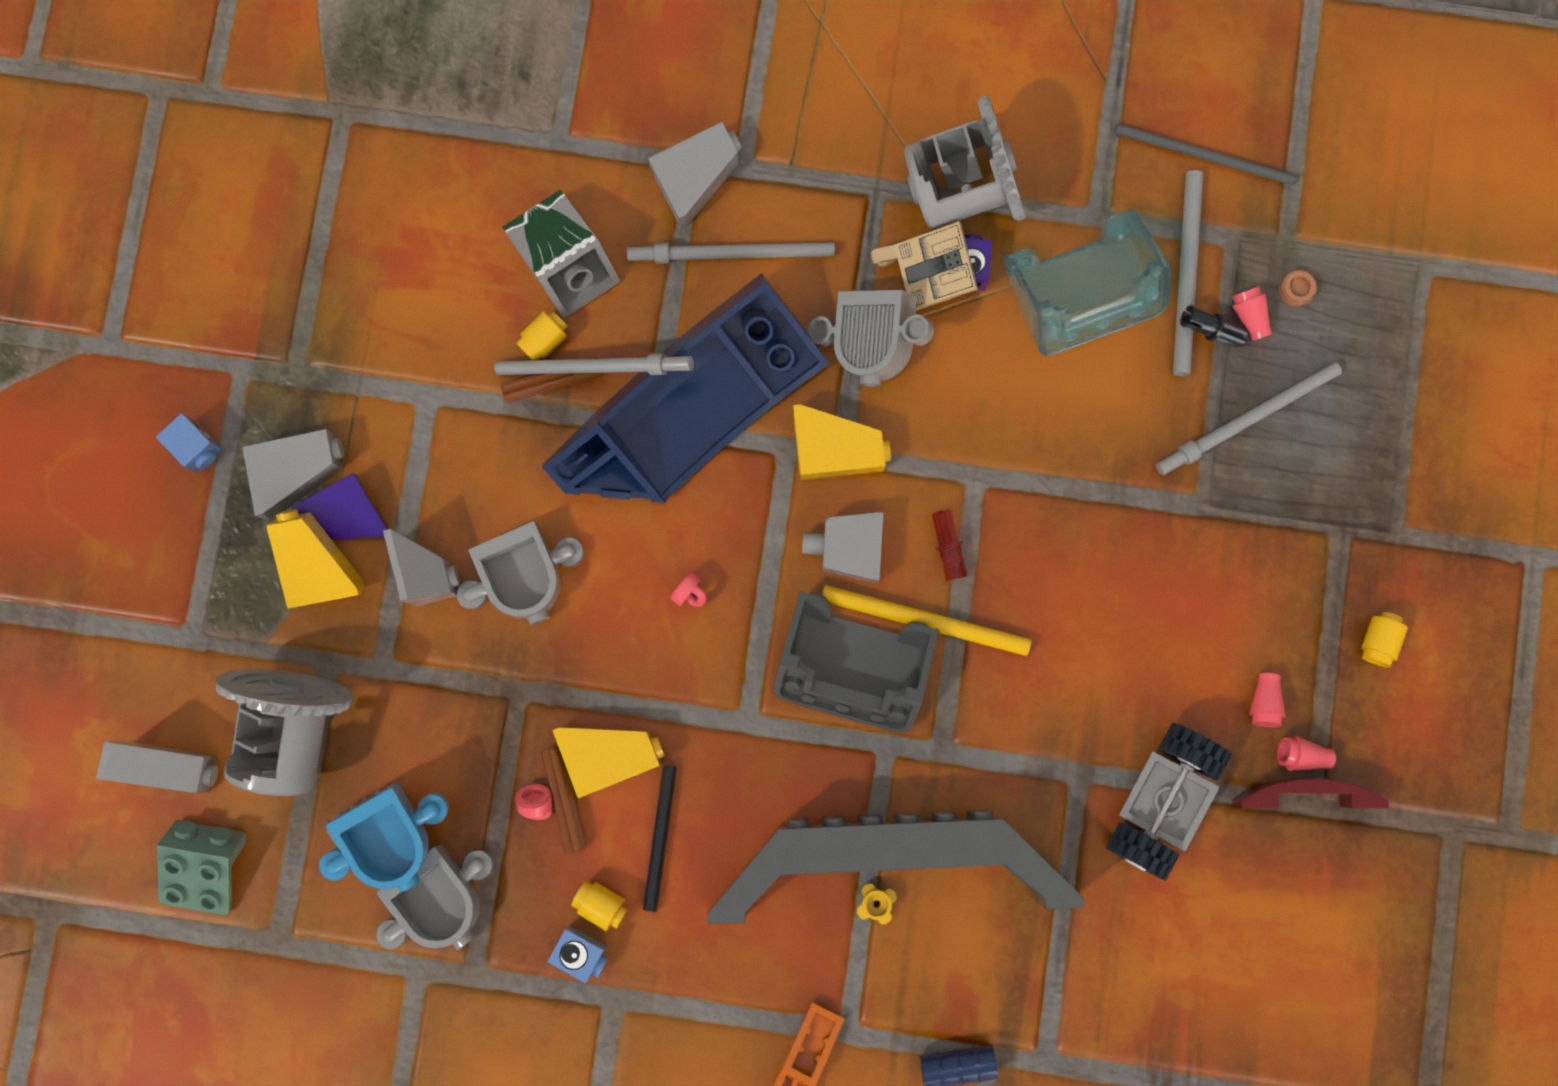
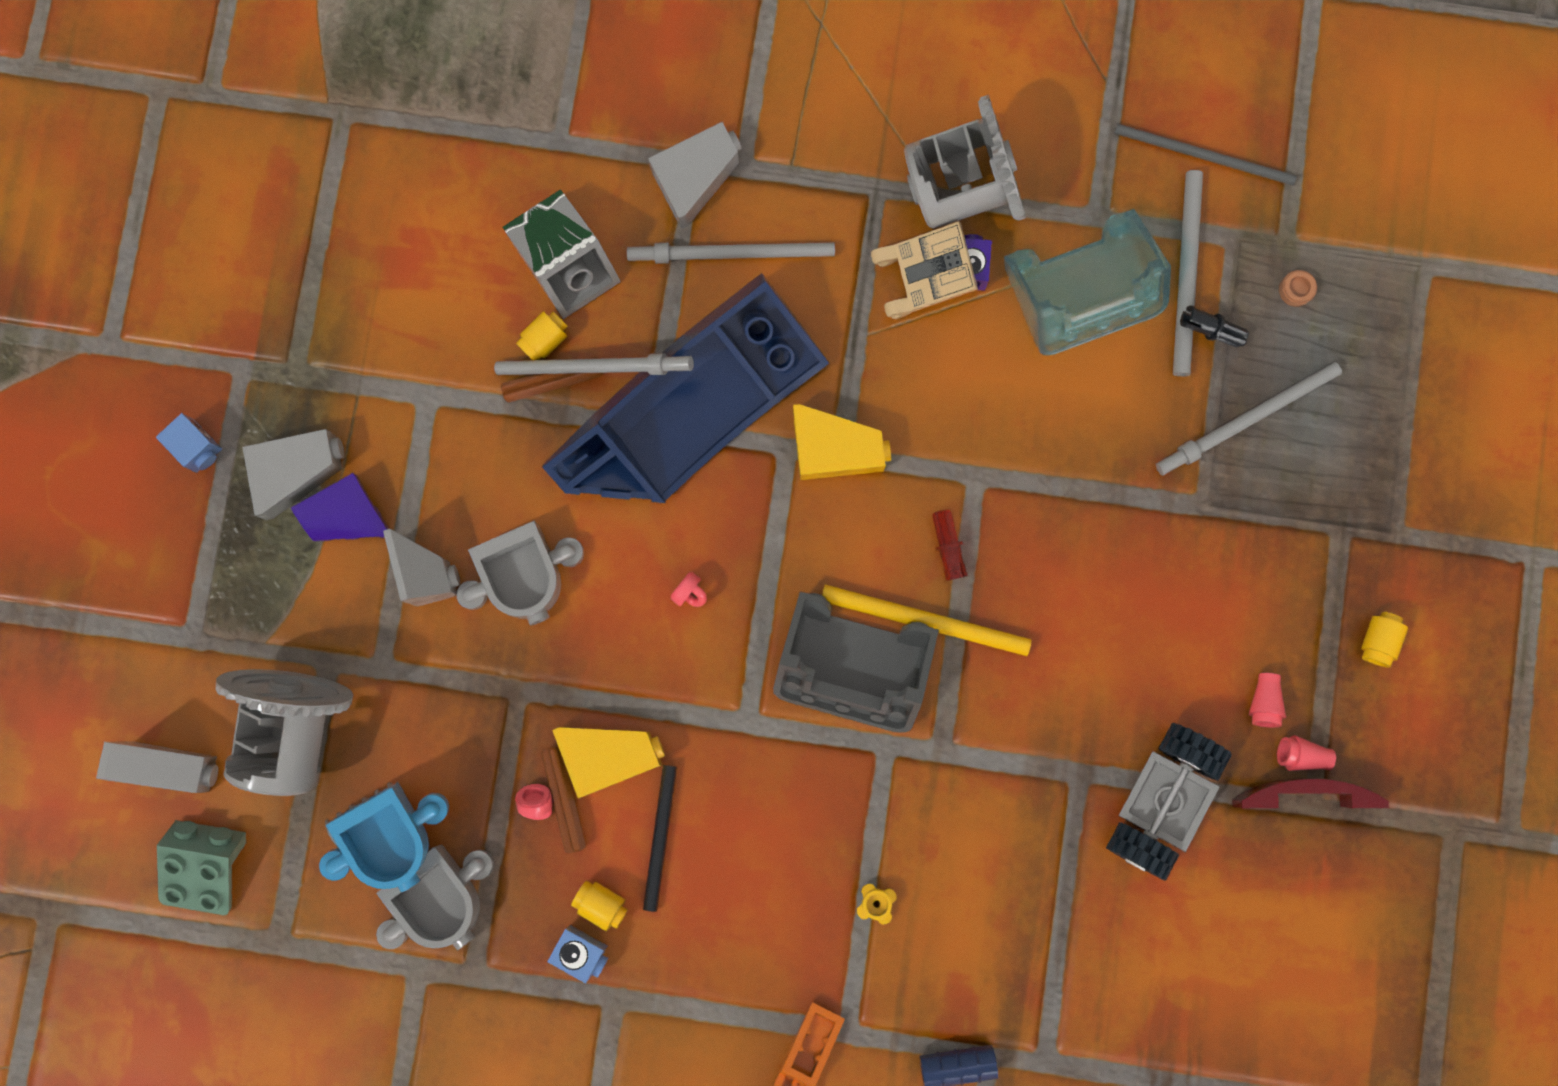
(309, 561): yellow slope -> none
(849, 546): light grey torso -> none
(873, 333): light grey piece -> none
(891, 845): dark grey slope -> none
(1253, 312): coral cone -> none

